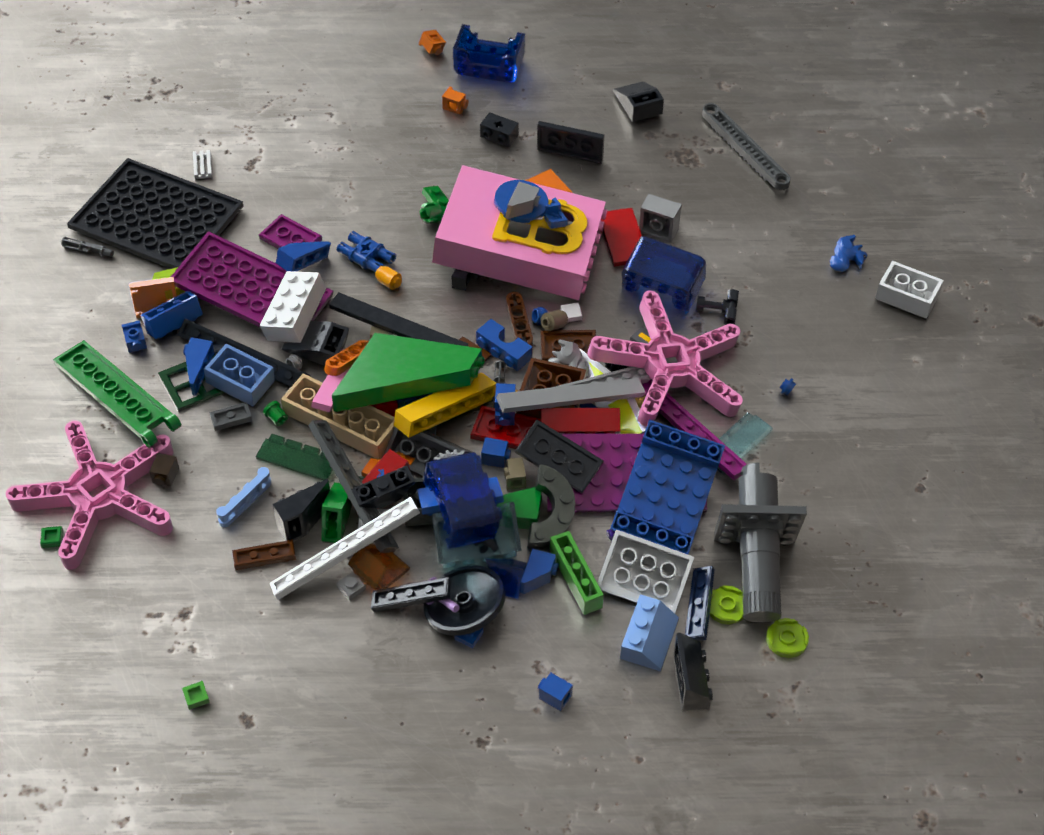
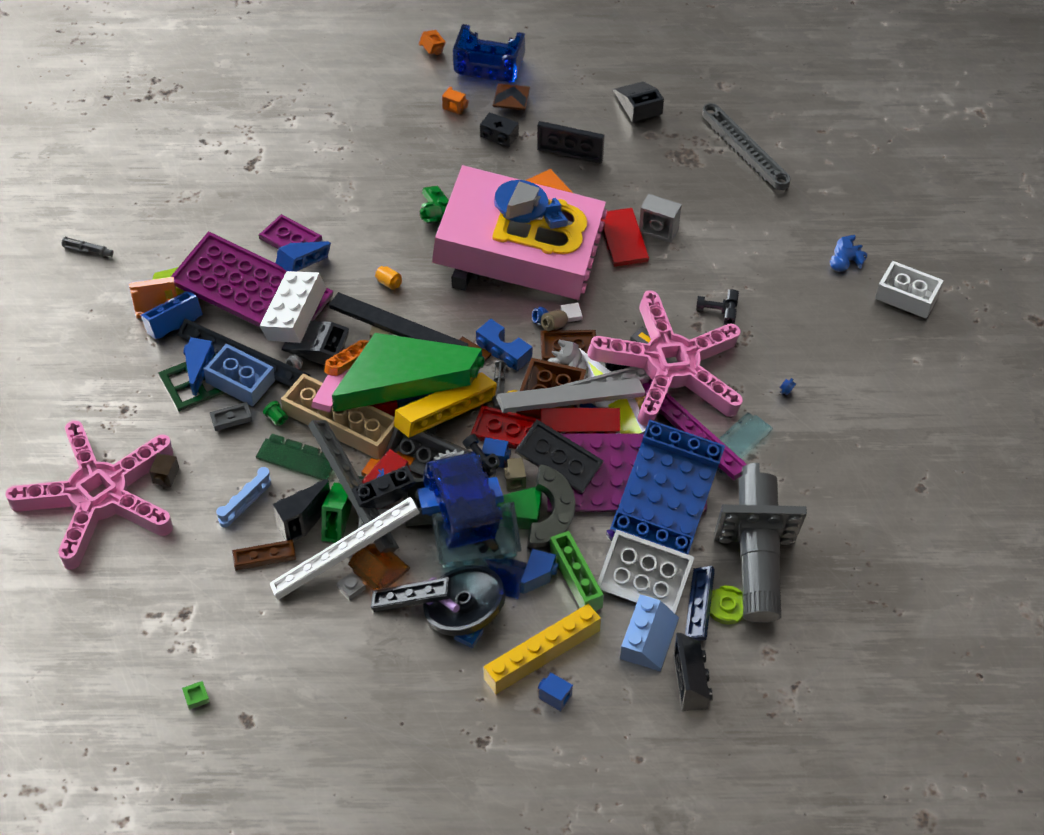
(51, 537): green tile -> none
(116, 391): green hinge -> none
(134, 336): blue brick -> none
(153, 213): black plate -> none
(202, 155): white tile -> none
(365, 252): blue pin -> none
(489, 463): none -> black bar
(504, 418): blue brick -> none
(511, 96): none -> reddish brown piece
(521, 320): reddish brown beam -> none
(542, 648): none -> yellow brick
(665, 270): clear blue windscreen -> none
(787, 638): lime tile -> none

